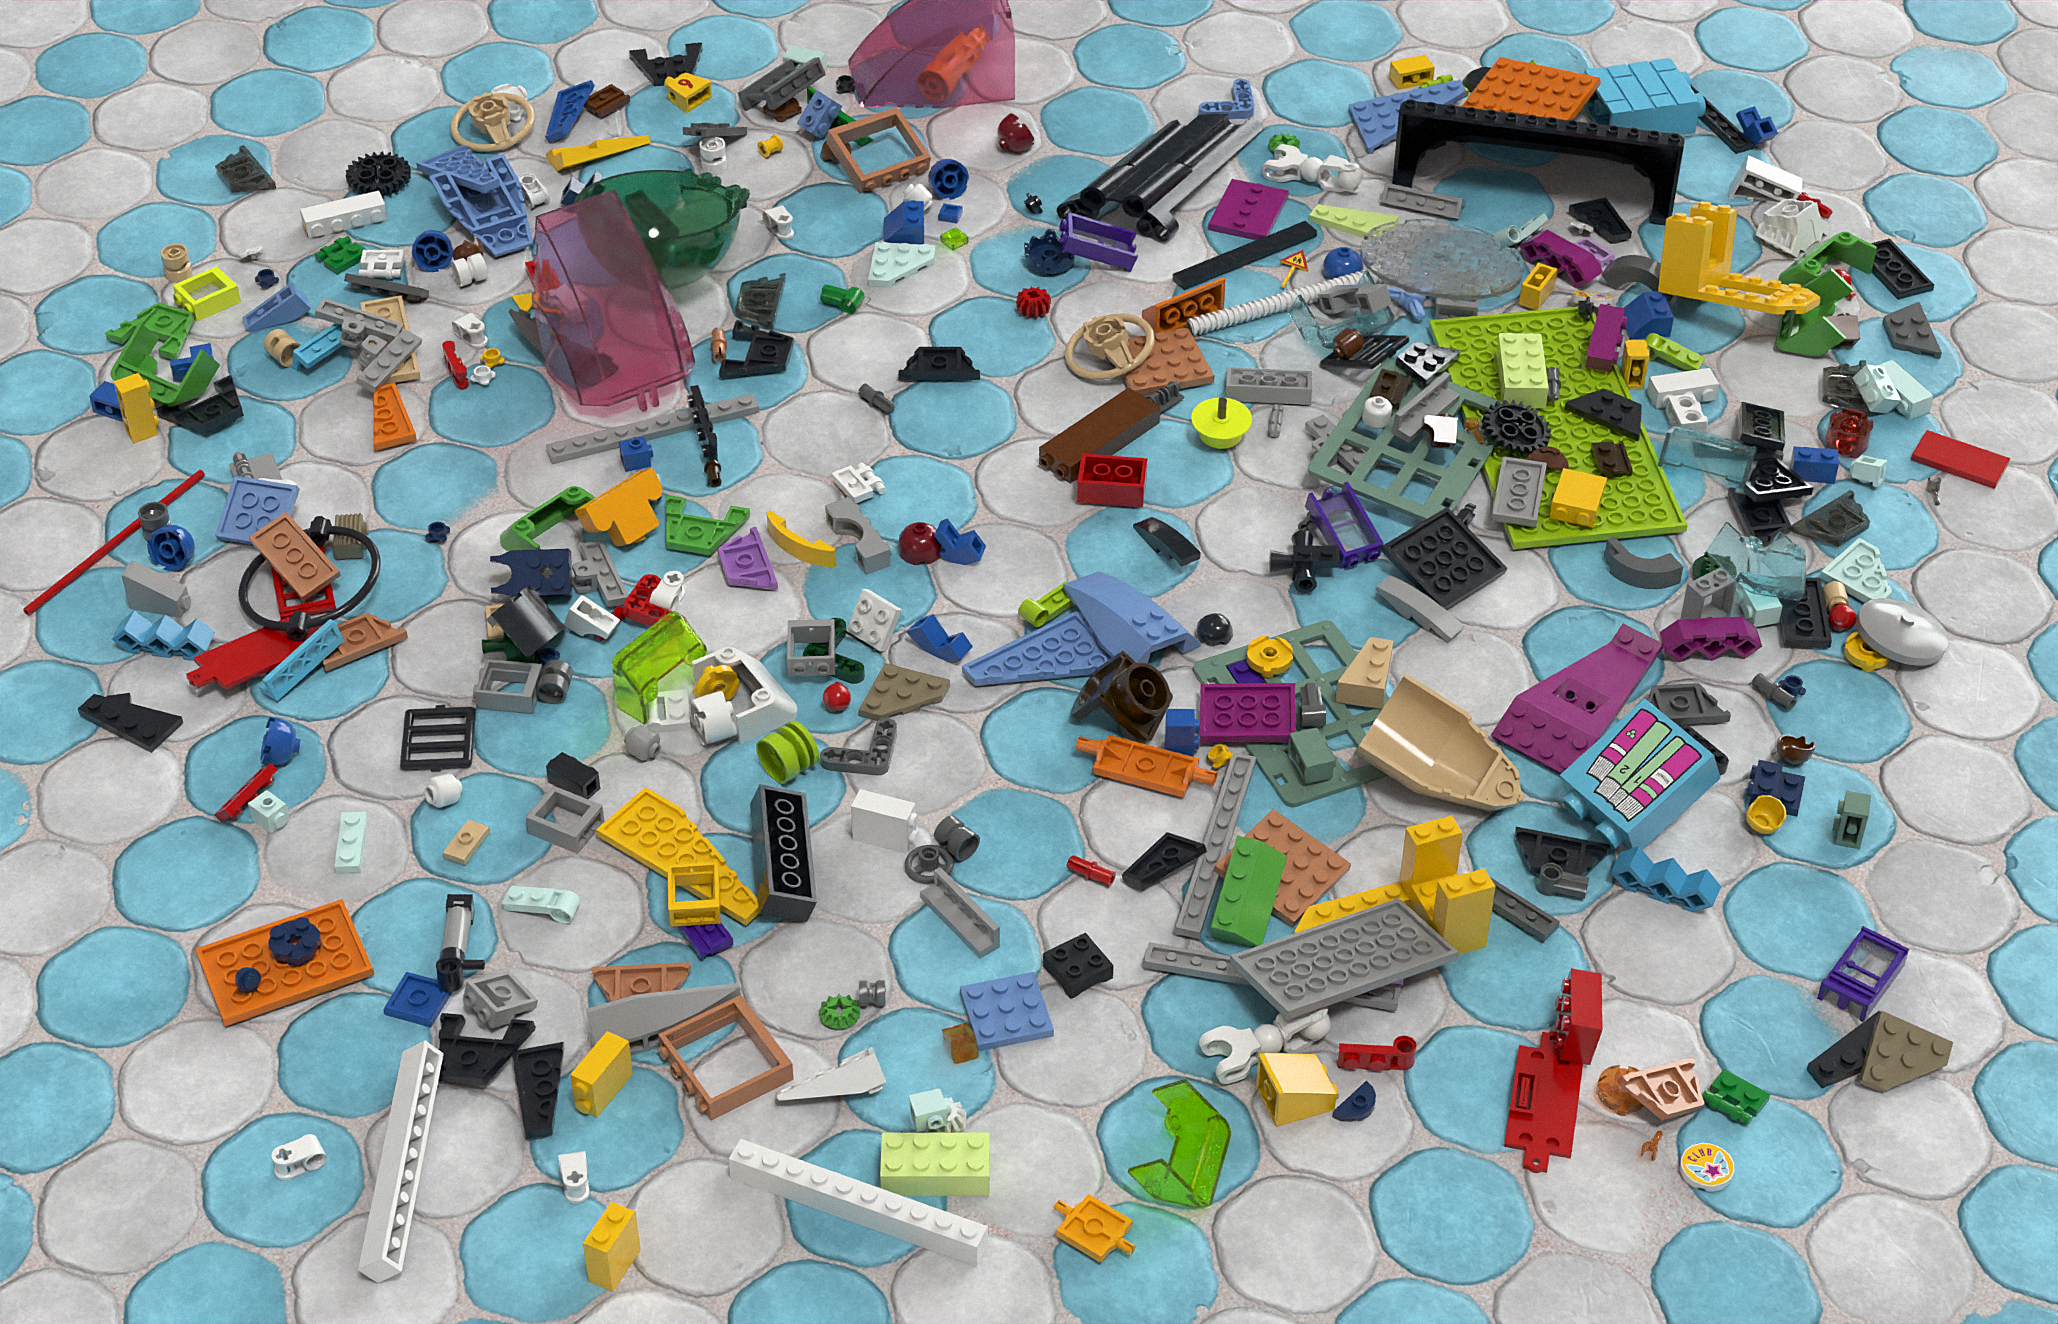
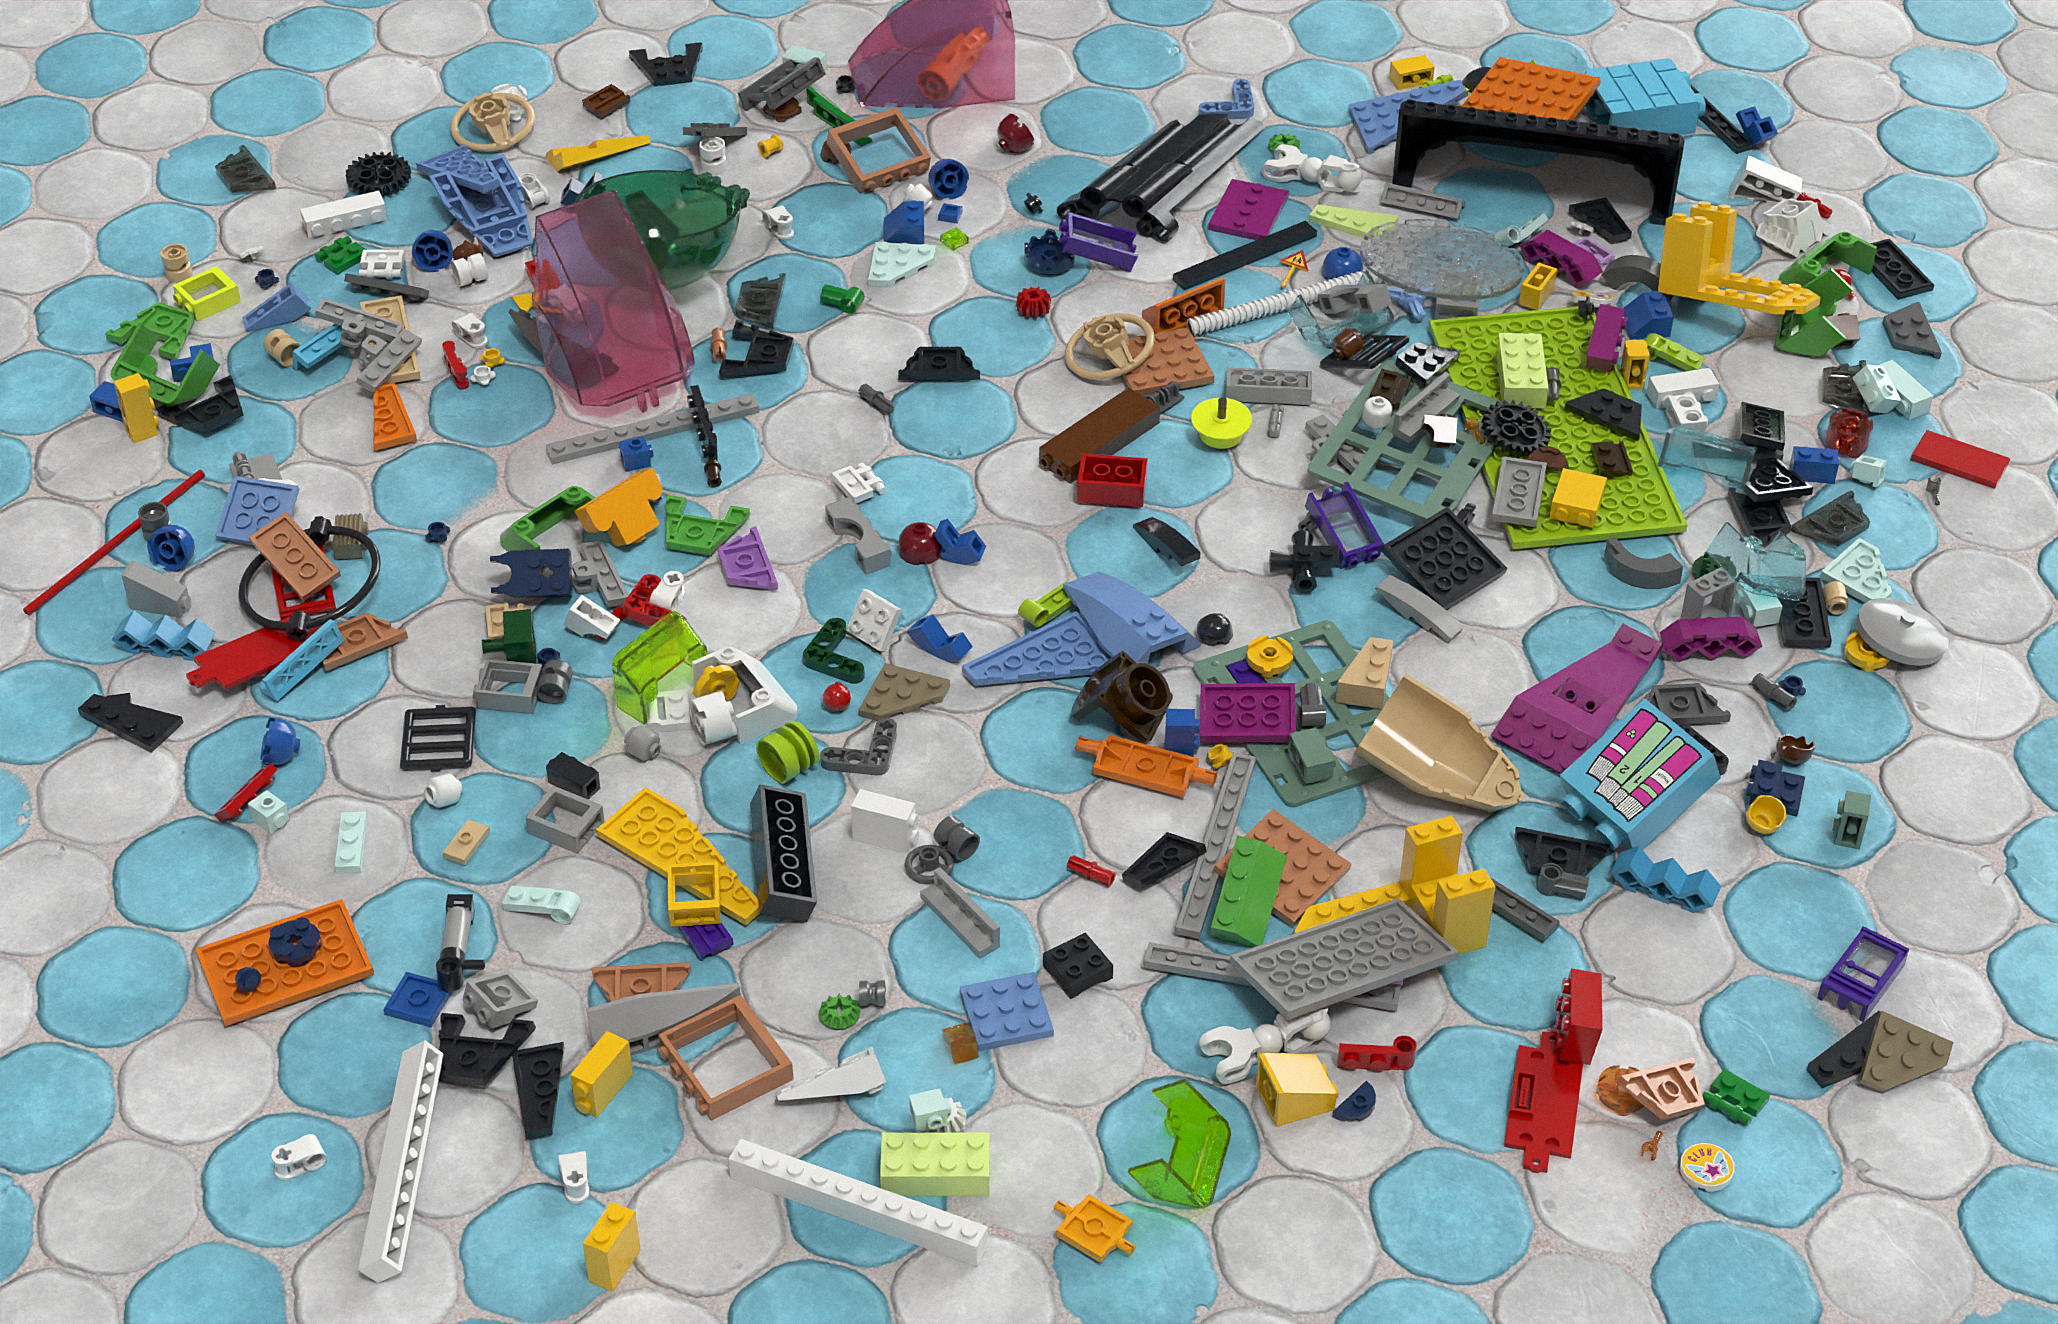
(527, 621): black panel -> none
(566, 109): blue wing -> none
(688, 91): yellow torso -> none
(817, 553): yellow slope -> none
(819, 114): medium blue brick -> none
(822, 632): light grey window -> none
(1841, 617): red piece -> none

